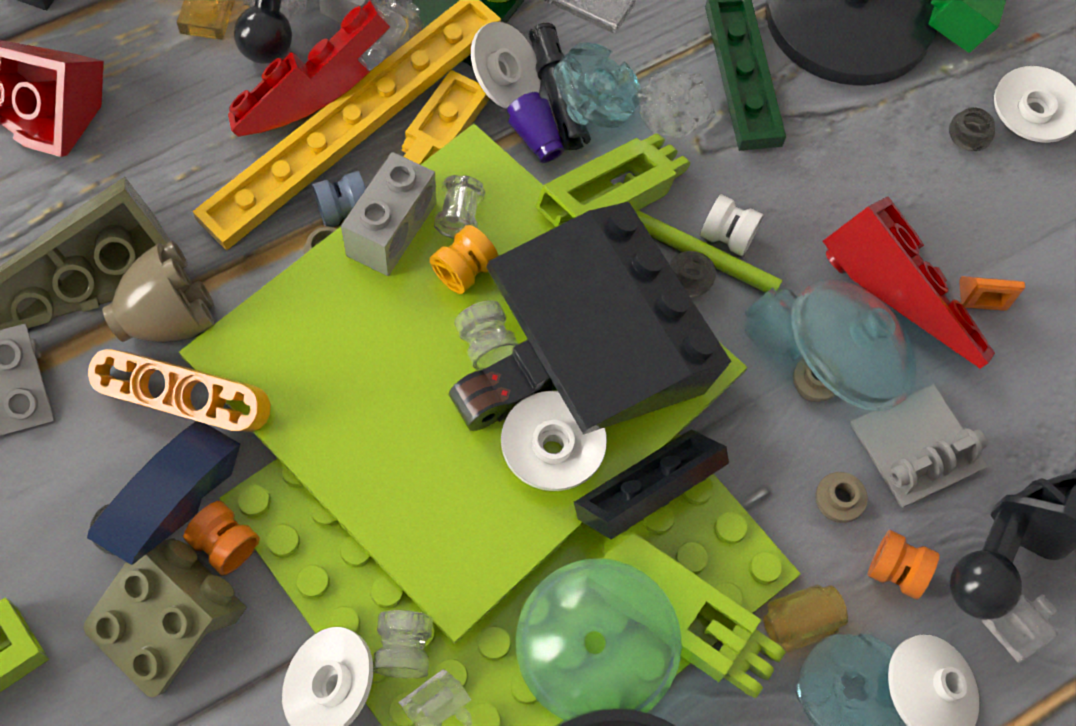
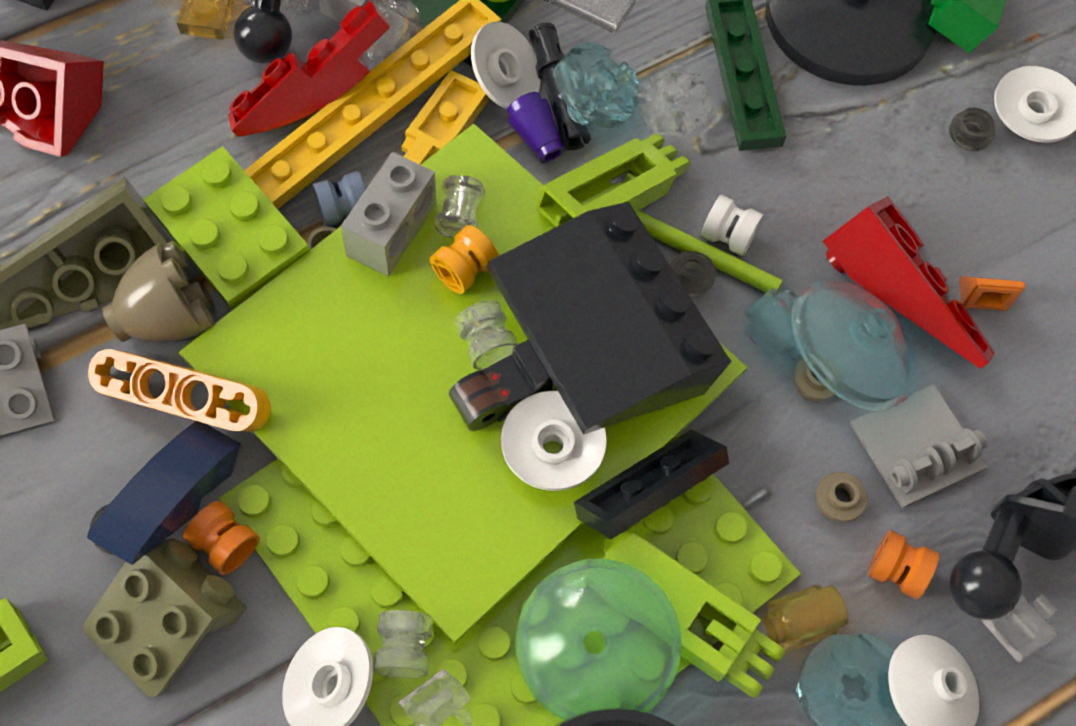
(226, 226): none -> lime plate

